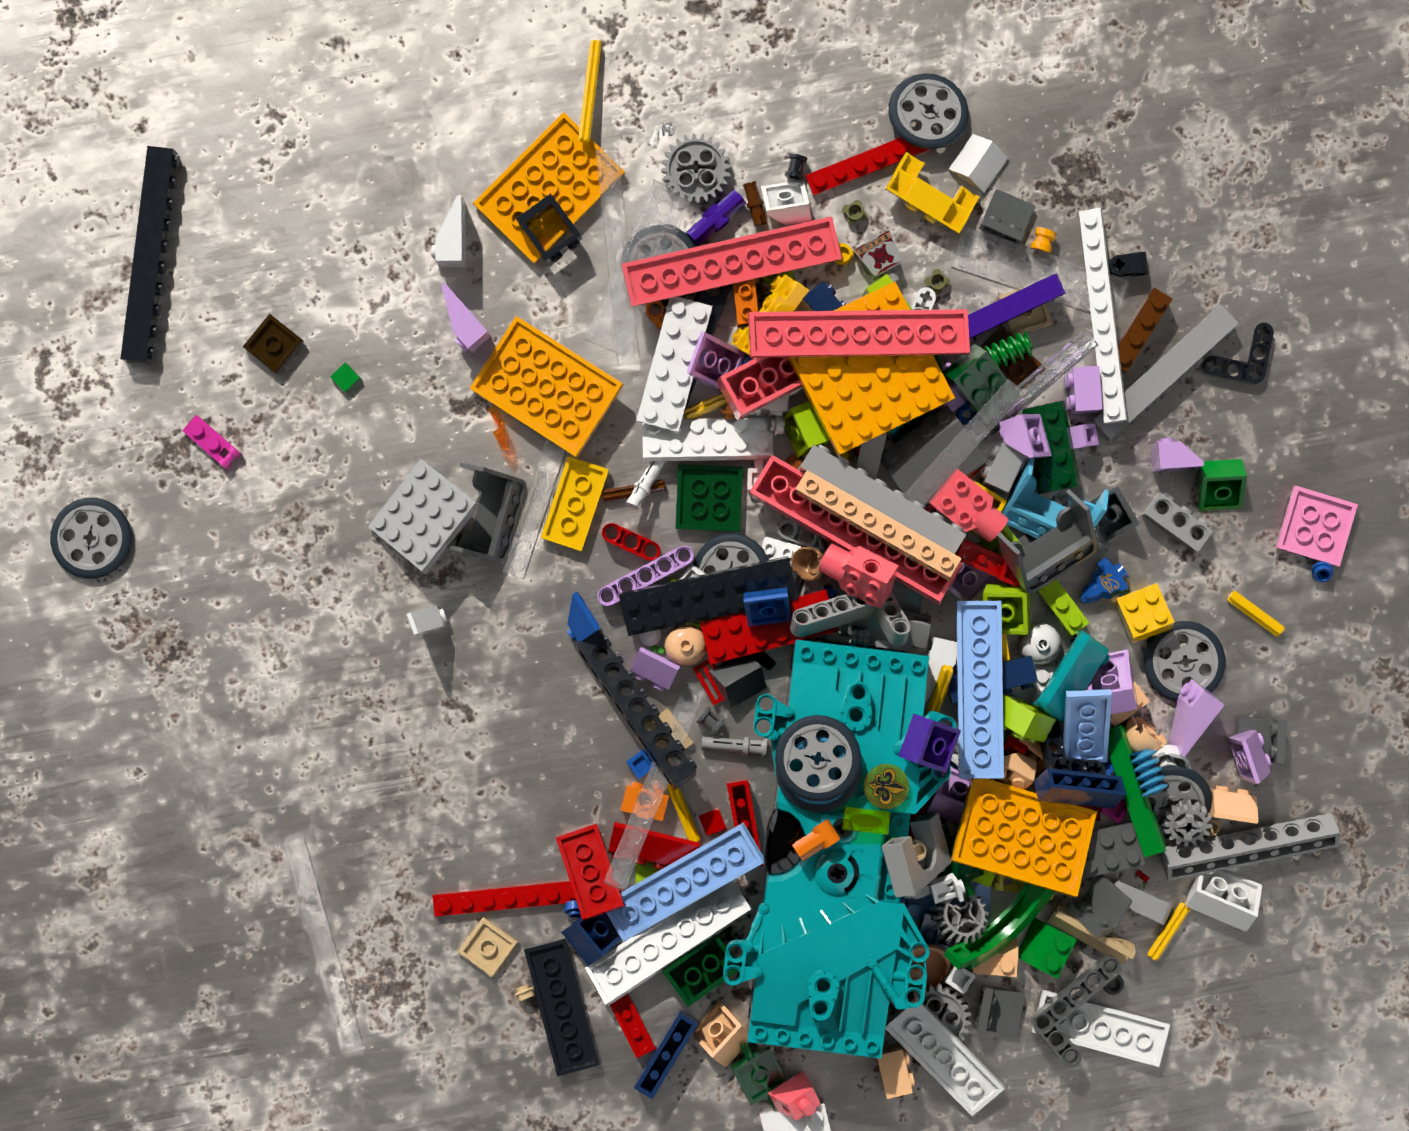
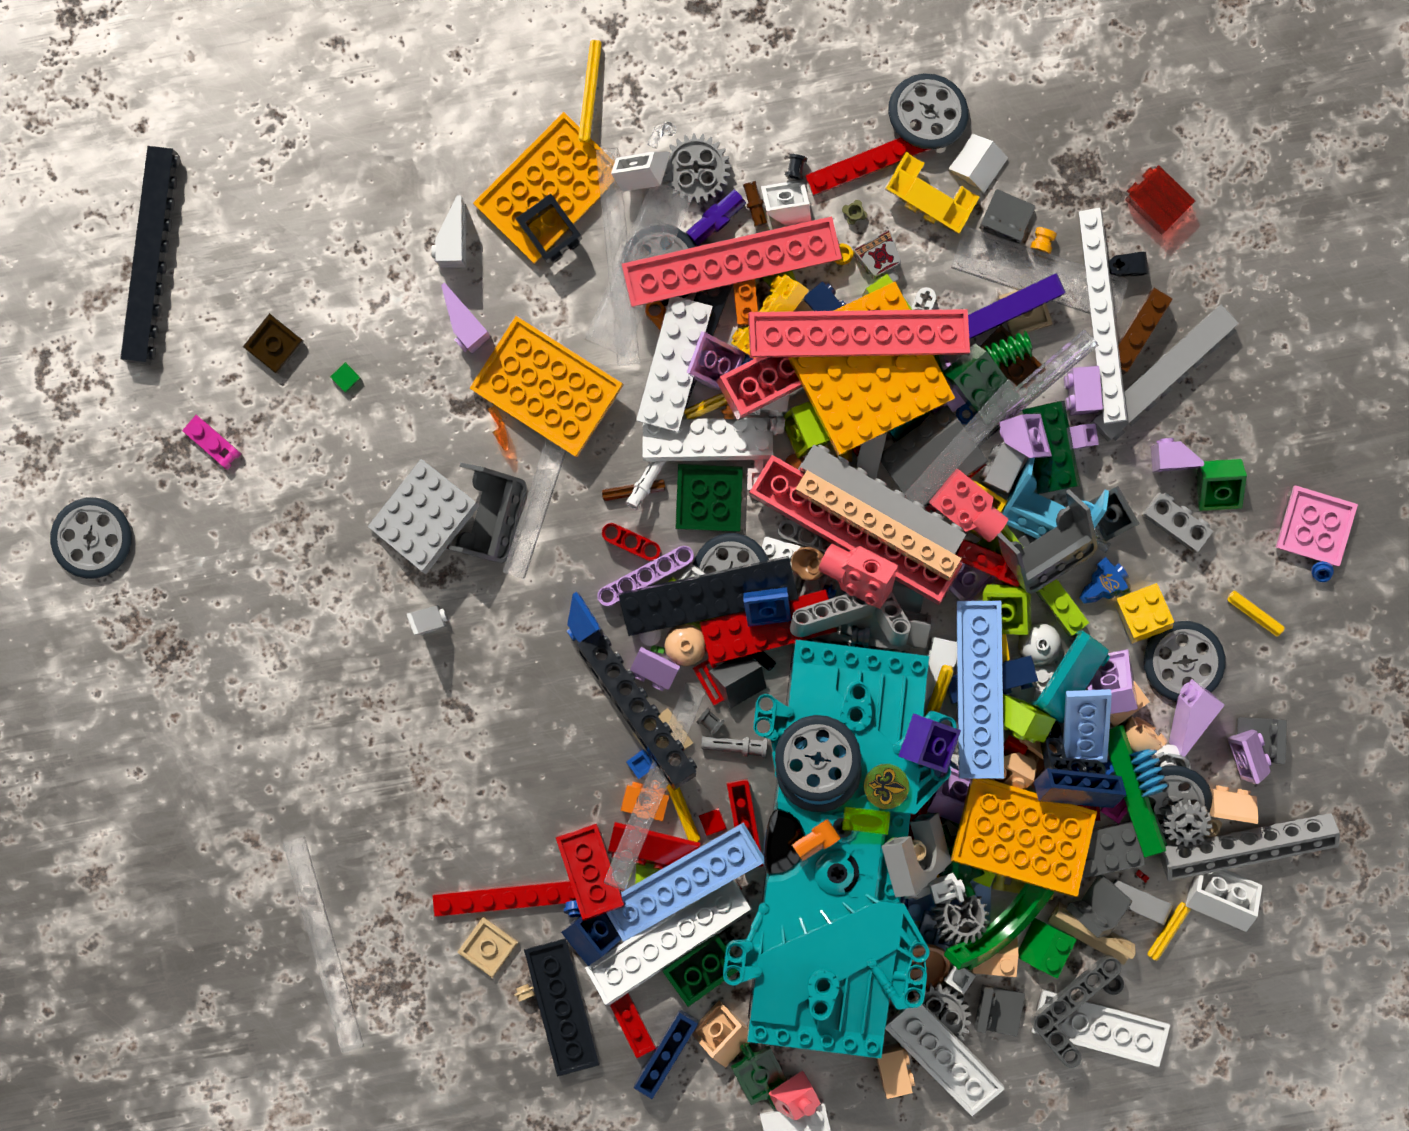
(574, 503): yellow plate -> none
(640, 170): none -> white slope
(943, 281): olive plate -> none
(1159, 199): none -> clear red brick
(1244, 367): black beam -> none

